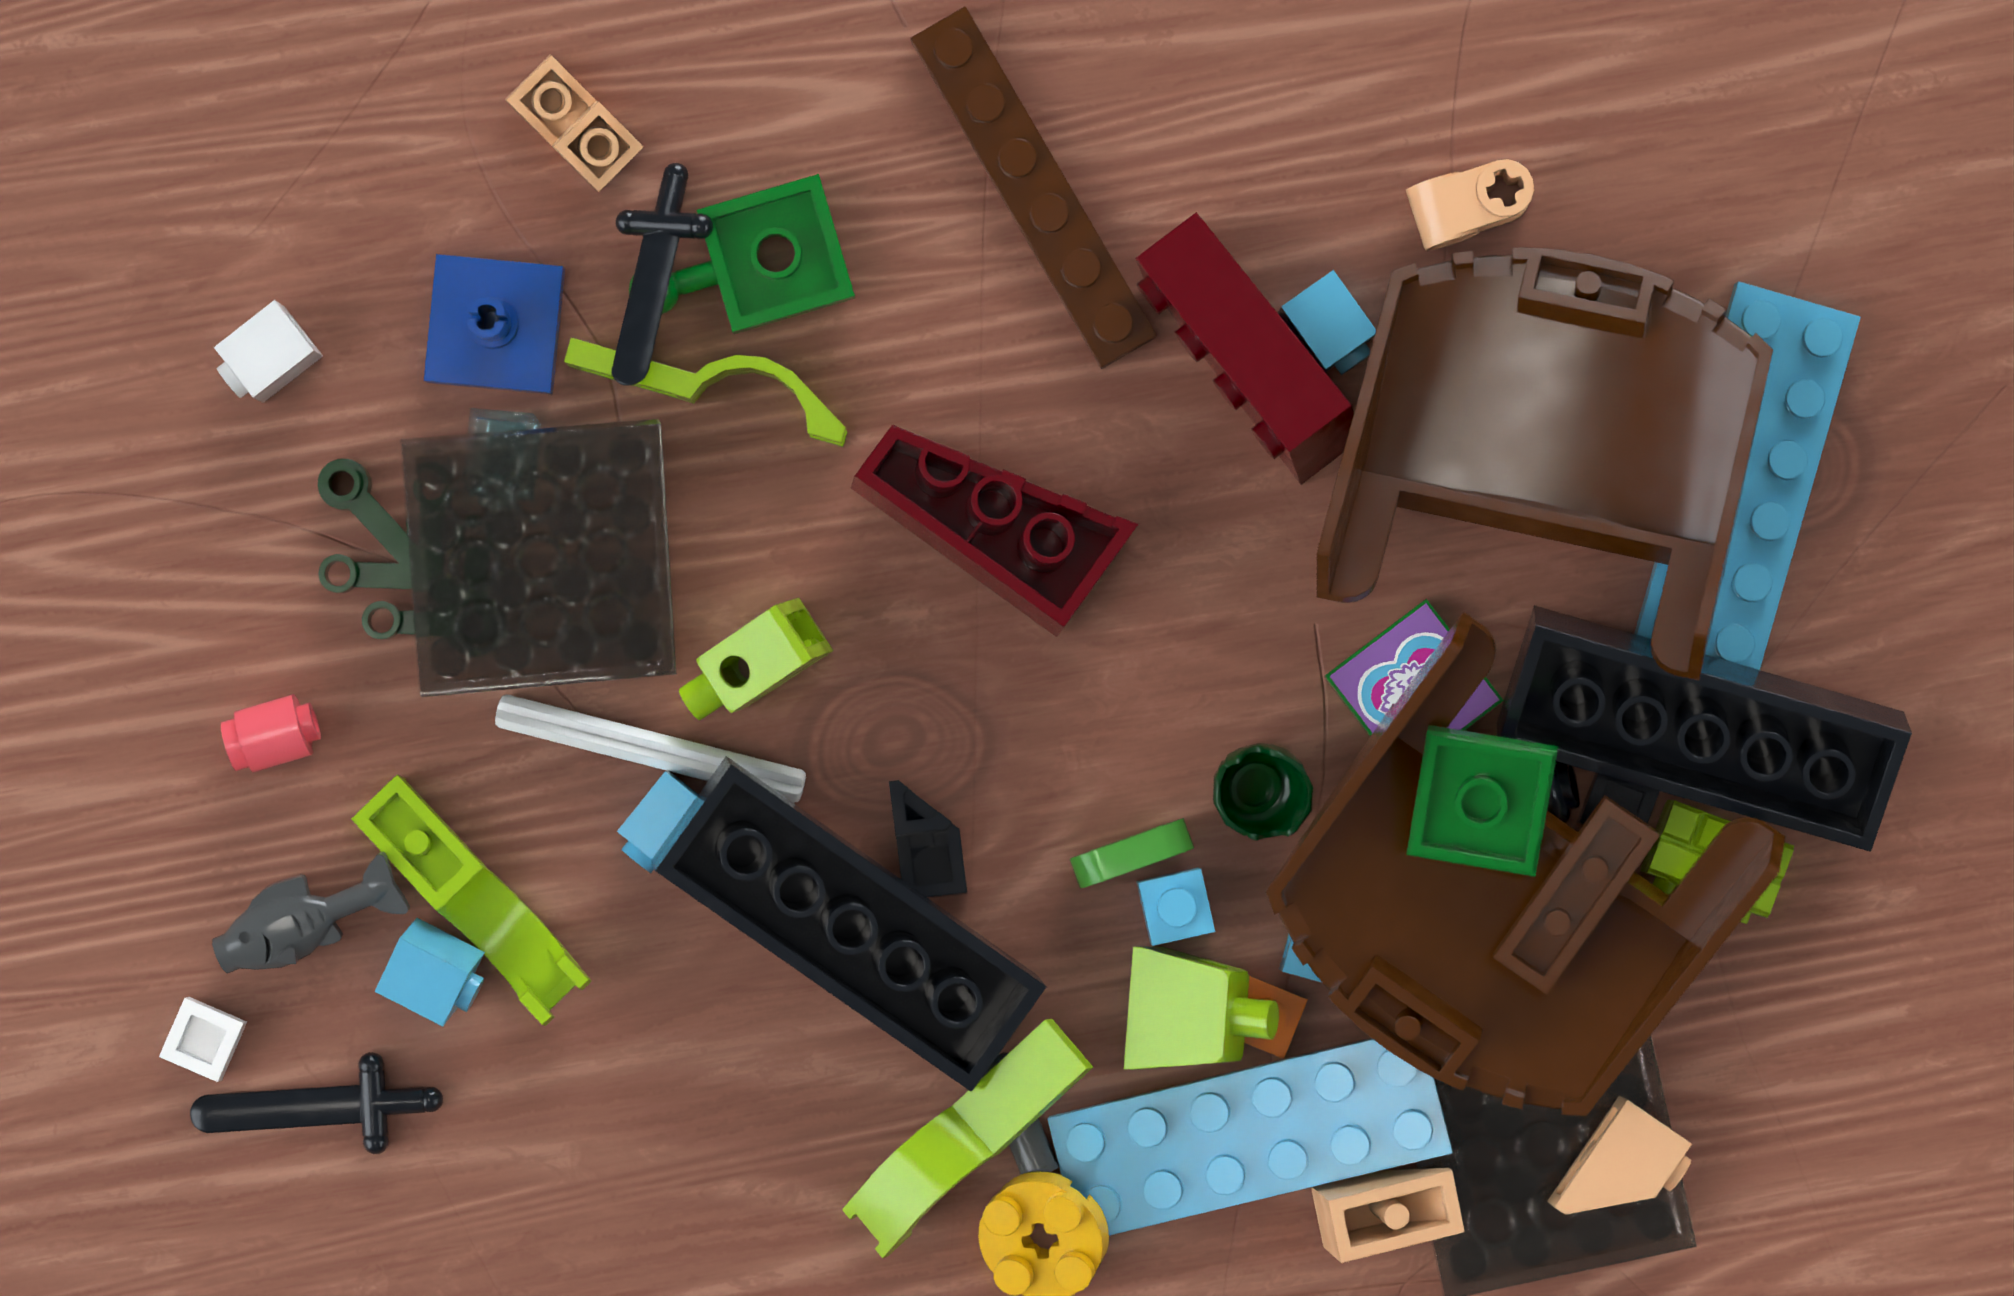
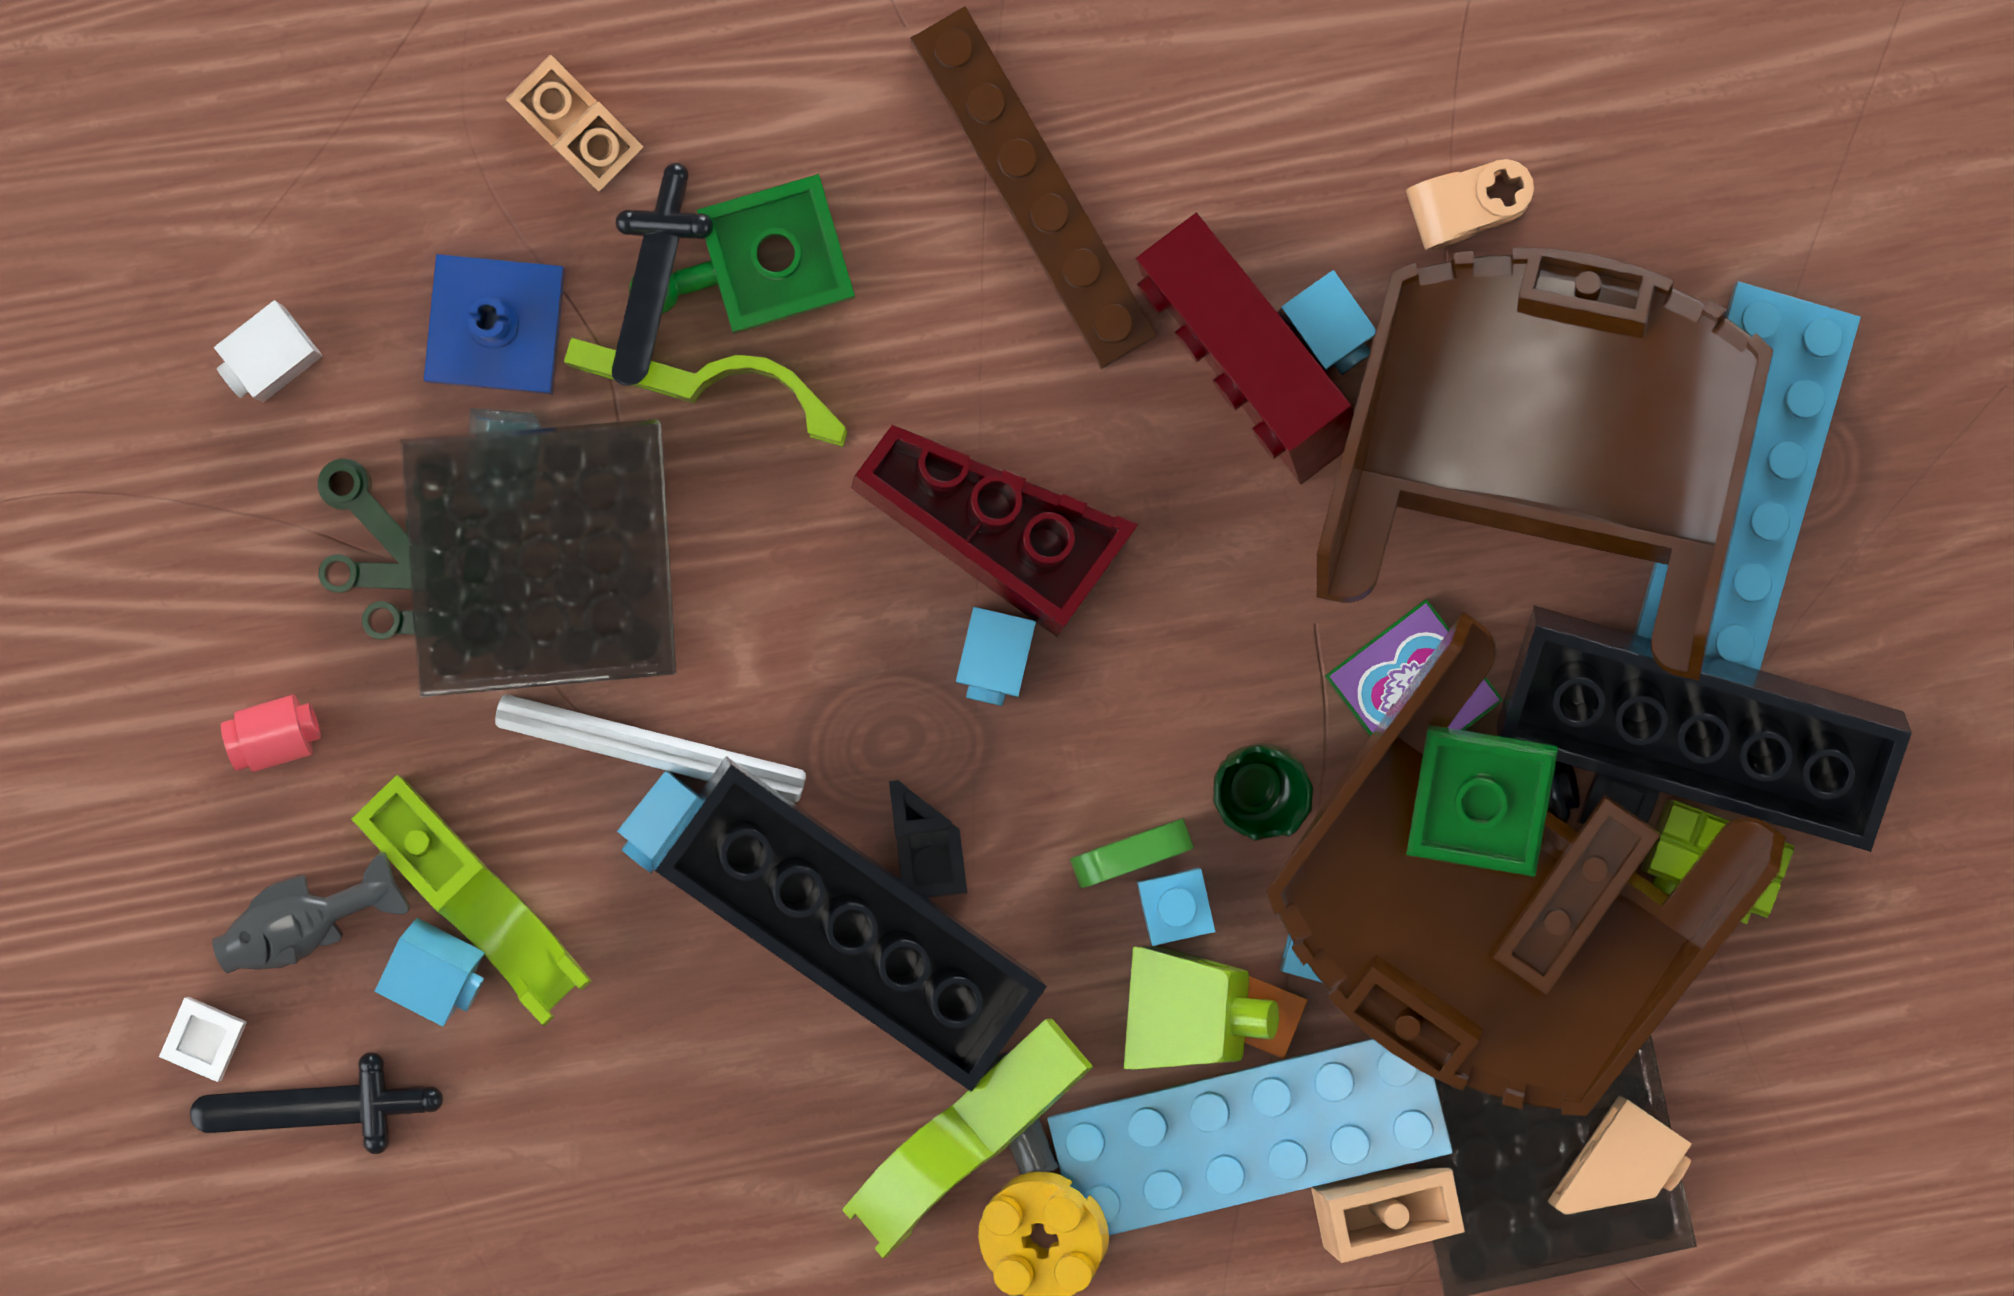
(775, 648): lime torso -> none
(994, 655): none -> medium azure brick

